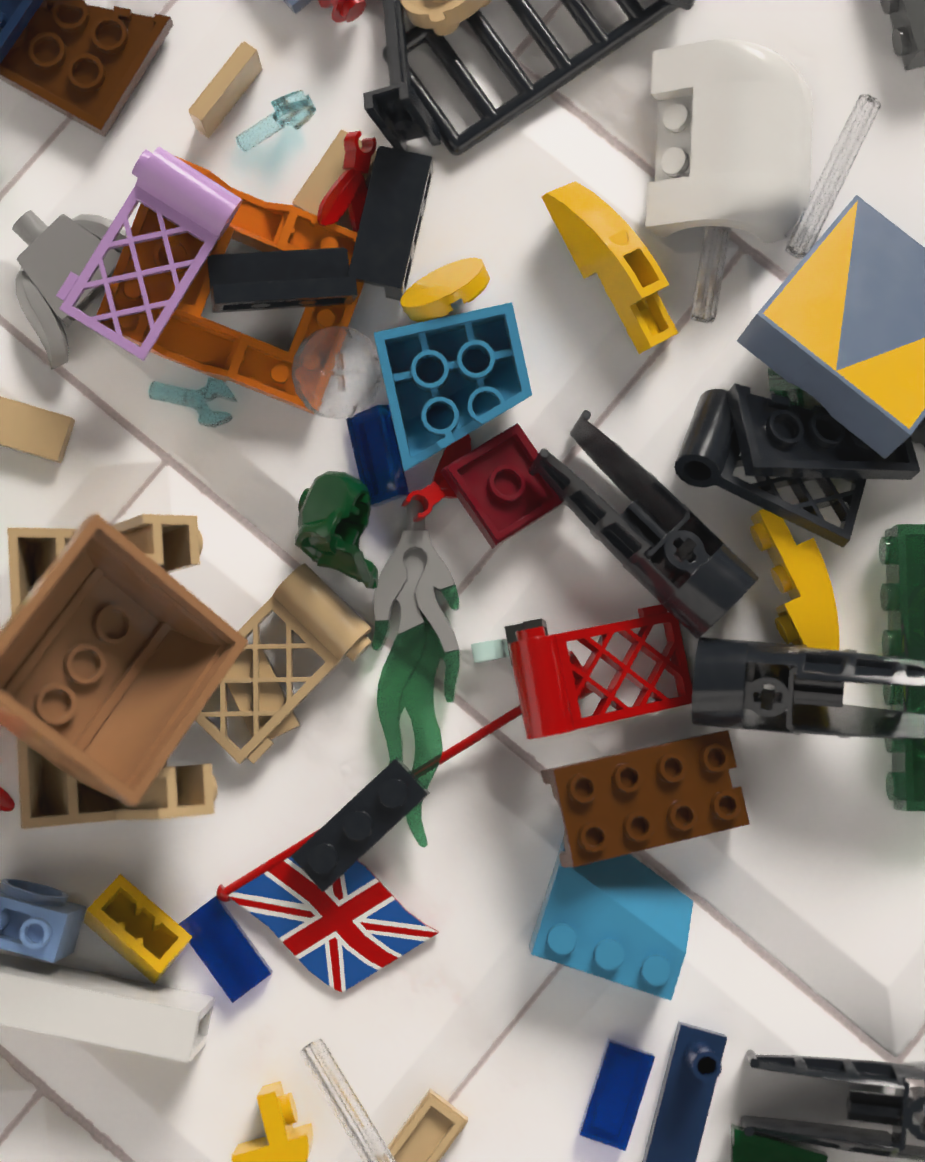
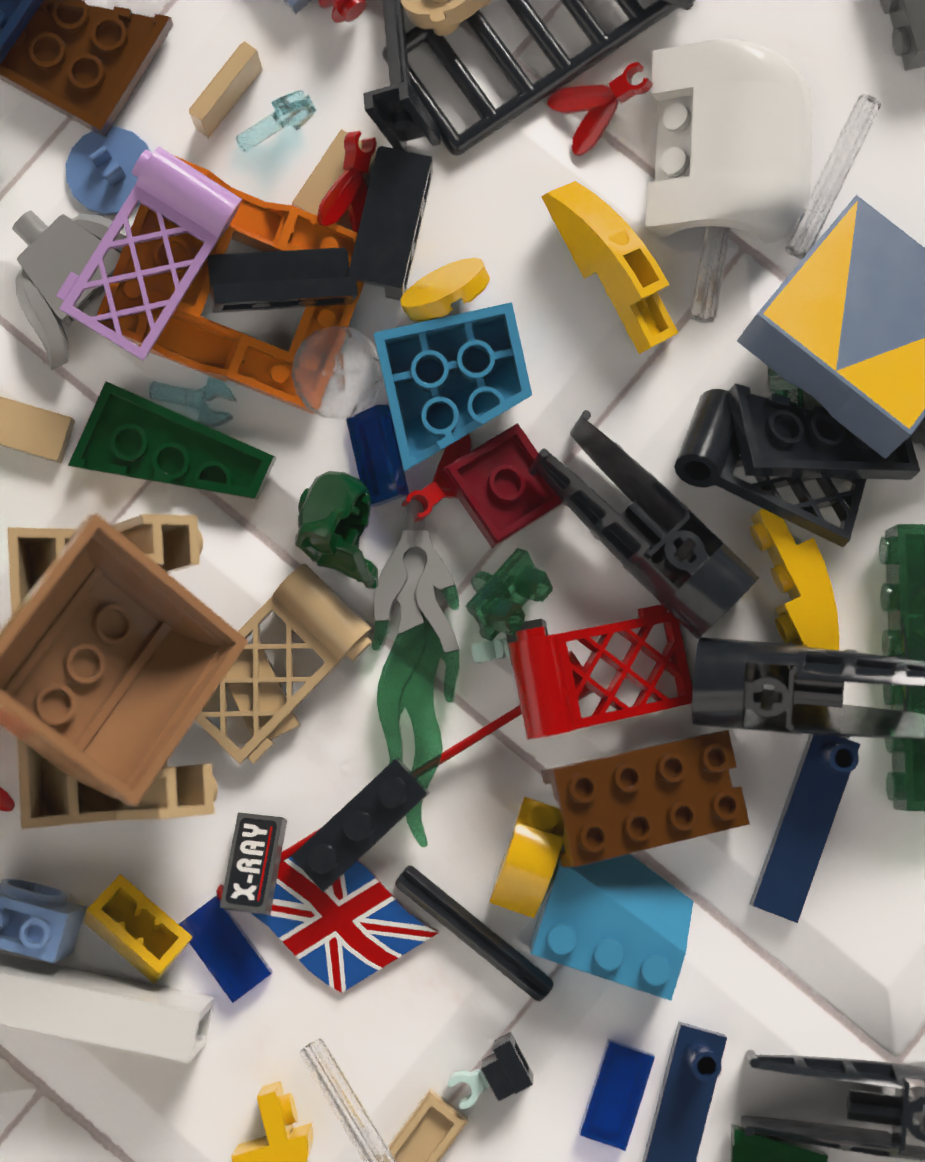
(102, 169): none -> medium blue piece
(159, 445): none -> dark green wing
(253, 863): none -> tile
(474, 933): none -> black axle
(502, 595): none -> clear green hips
(503, 1071): none -> black piece
(529, 858): none -> yellow brick
(601, 104): none -> red piece
(804, 825): none -> dark blue piece

